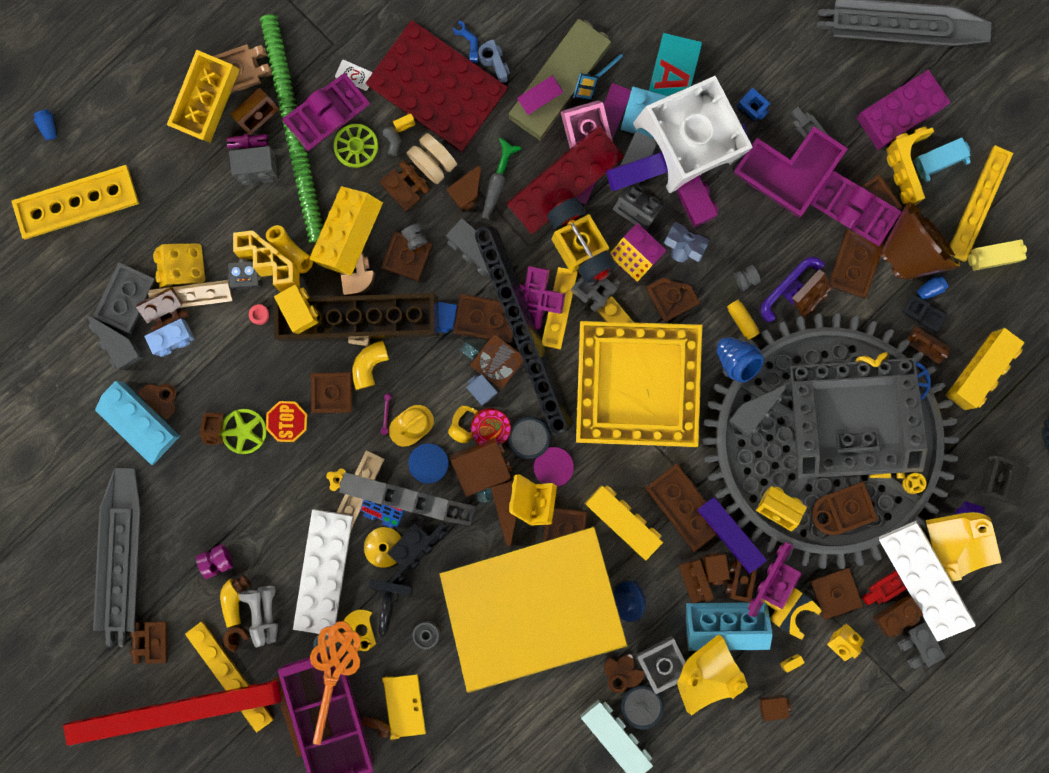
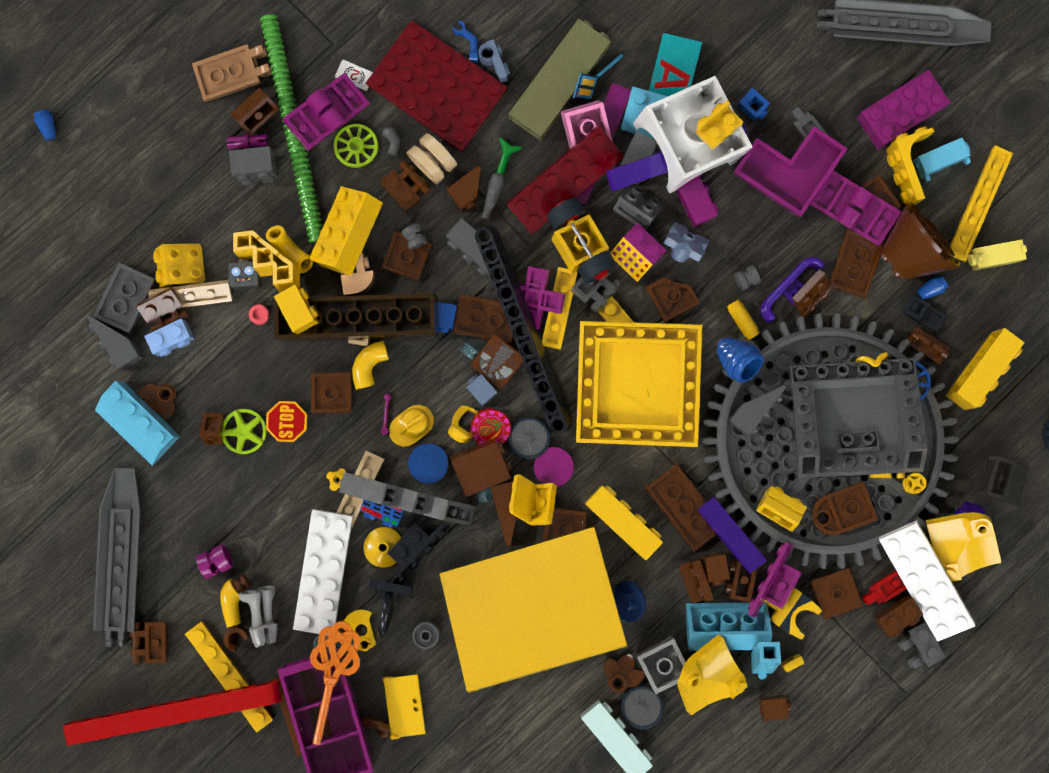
(65, 193): yellow plate -> none
(203, 96): yellow brick -> none
(404, 123): yellow tile -> none
(540, 95): magenta slope -> none
(718, 125): none -> yellow bracket
(765, 658): none -> medium azure brick
(846, 642): yellow brick -> none

